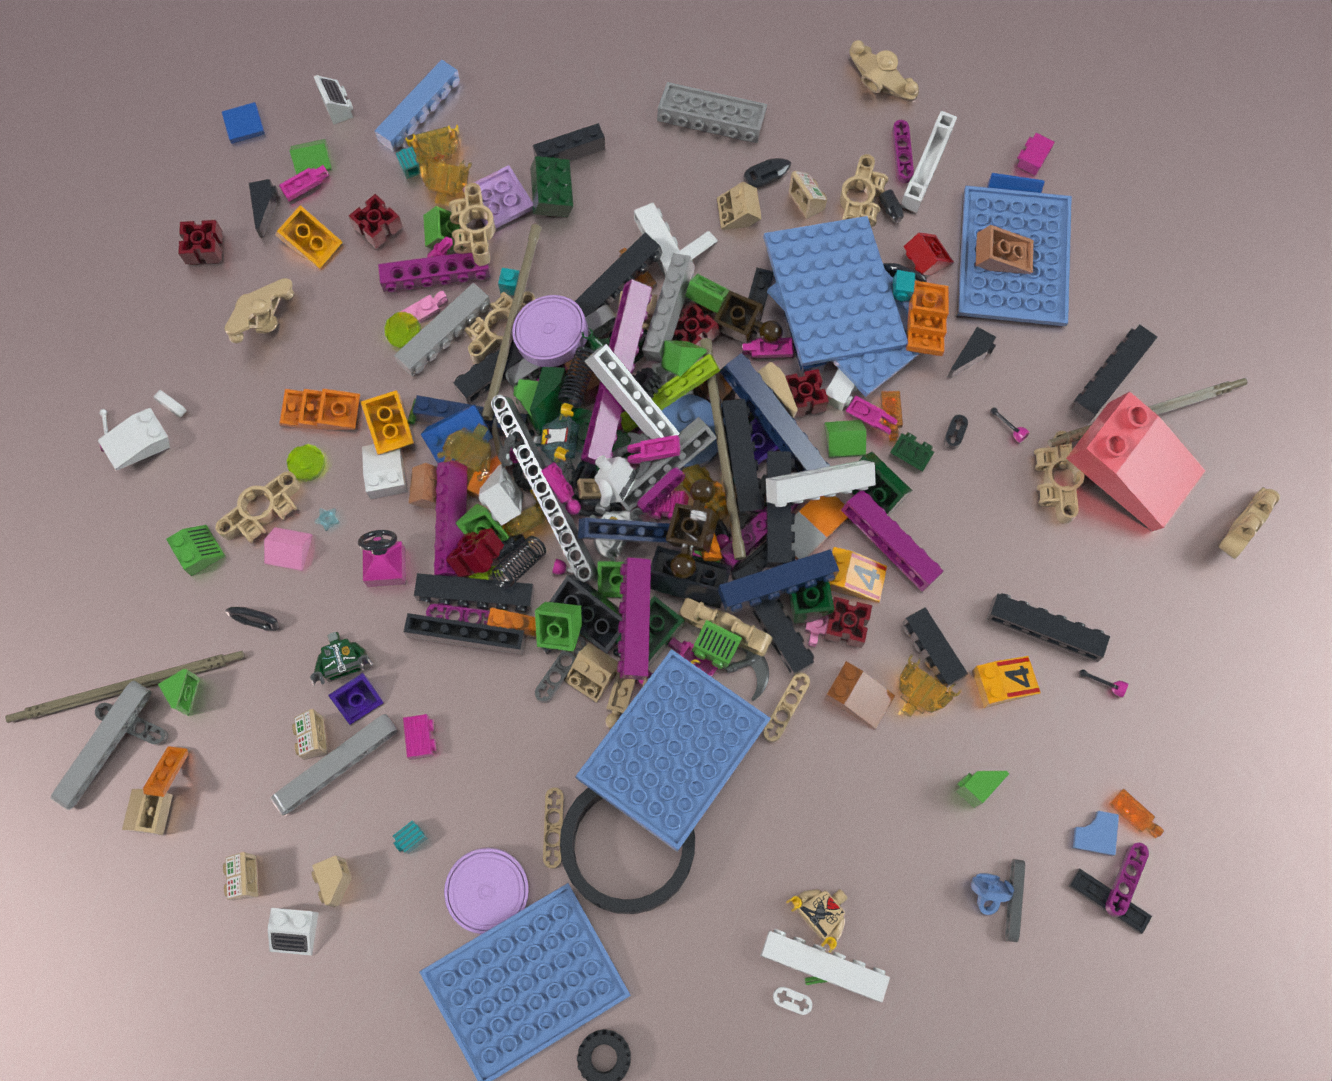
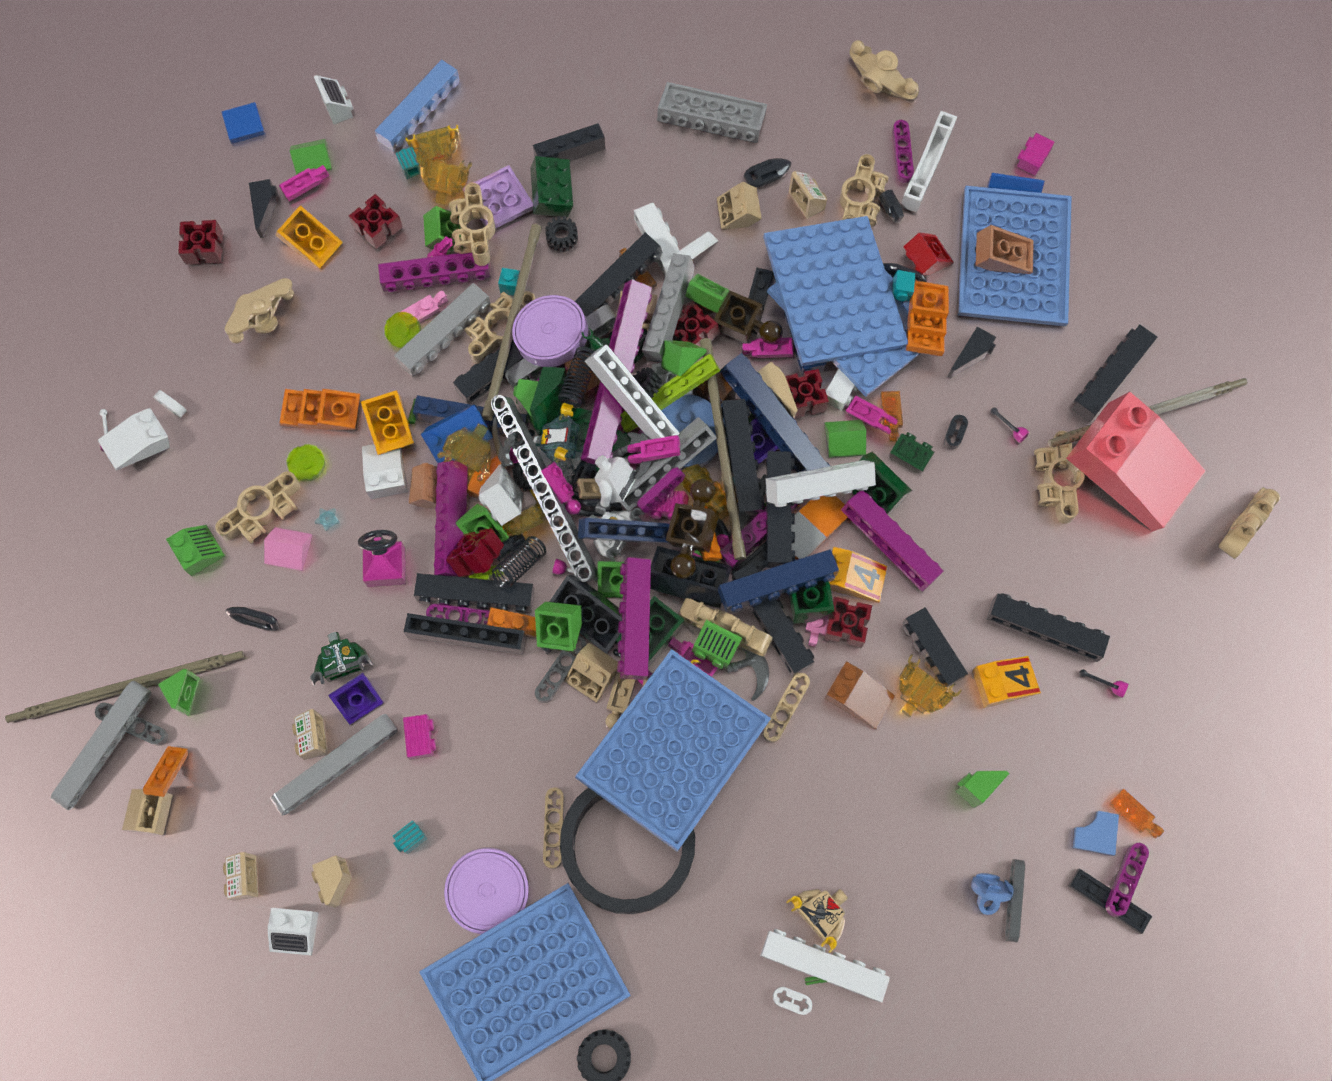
(561, 224): none -> black tyre

